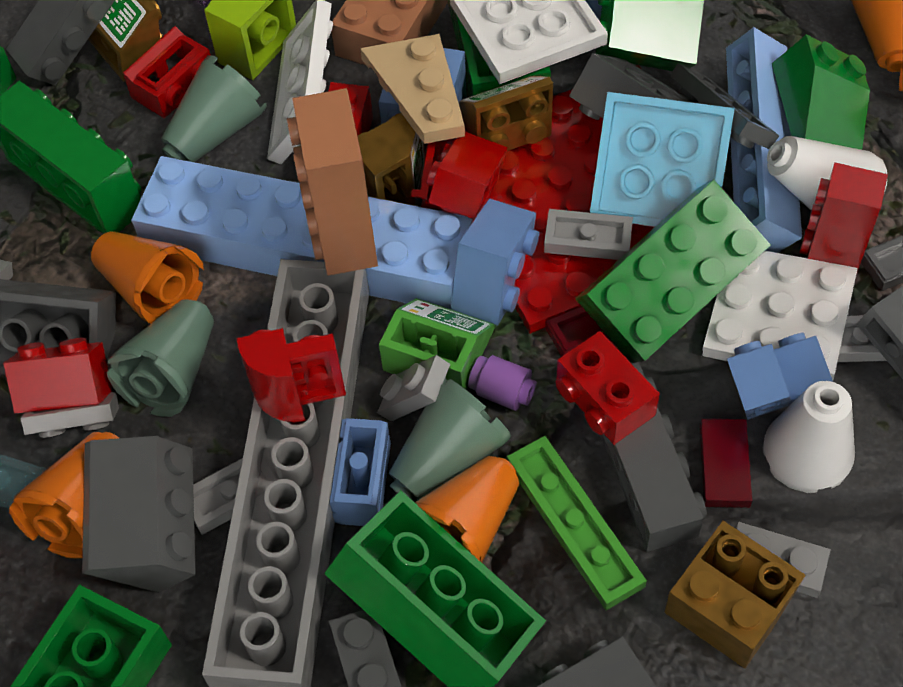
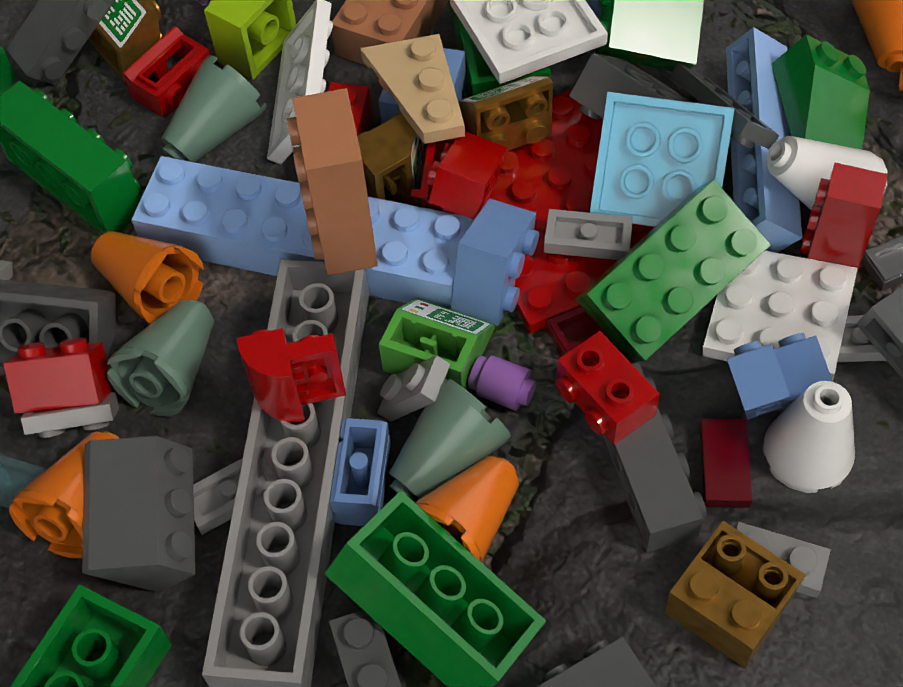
(576, 523): bright green plate -> none

